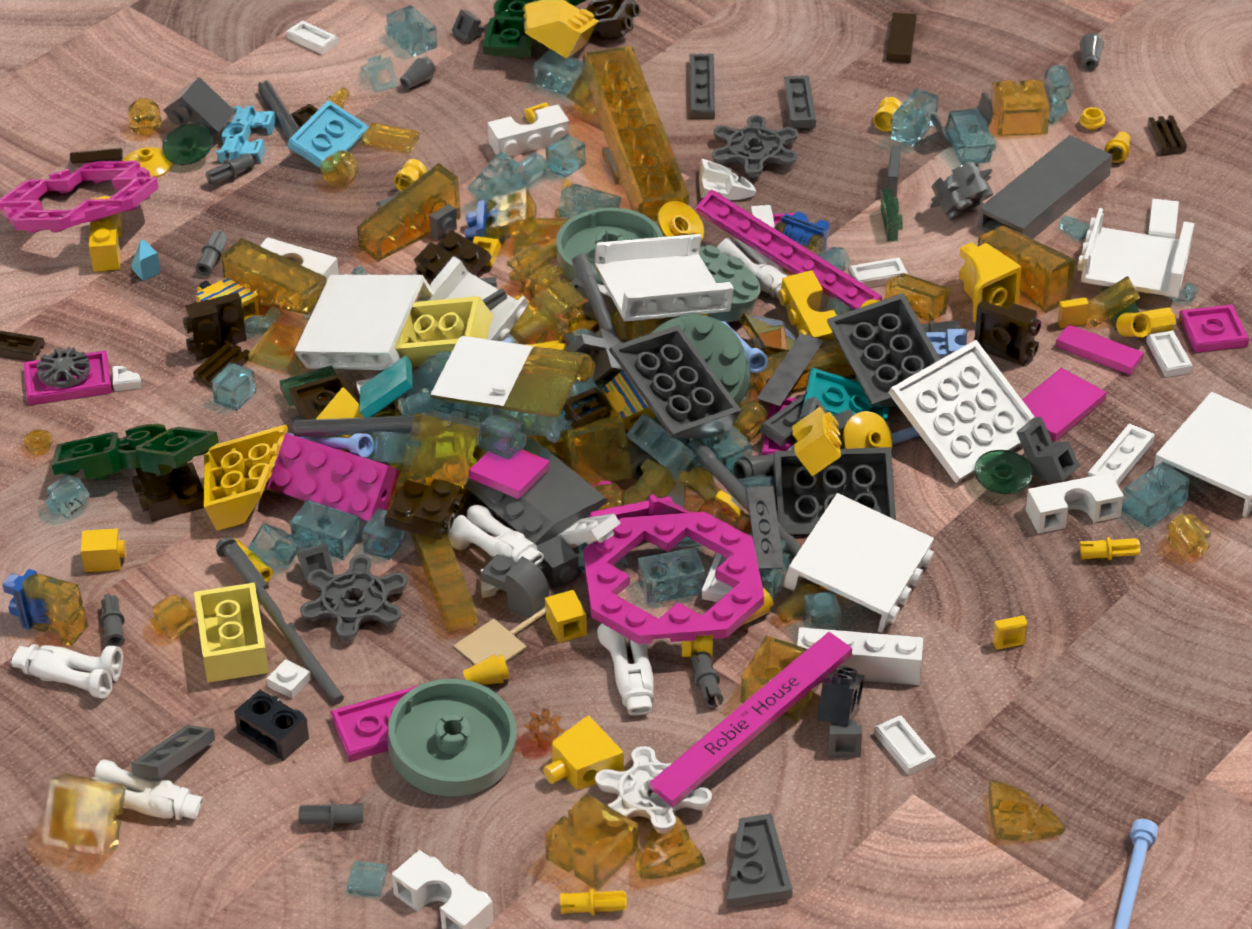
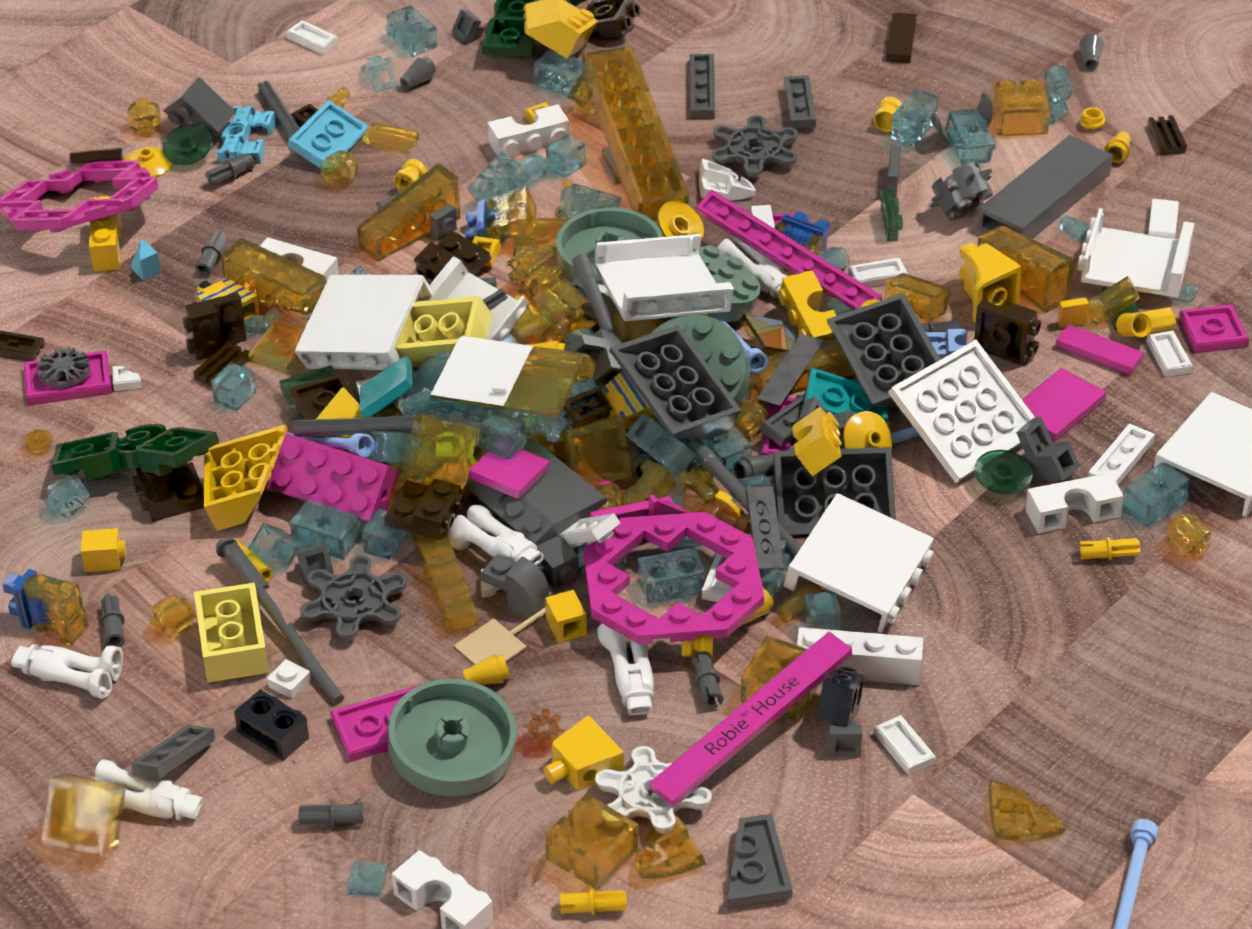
(1010, 632): yellow tile -> none

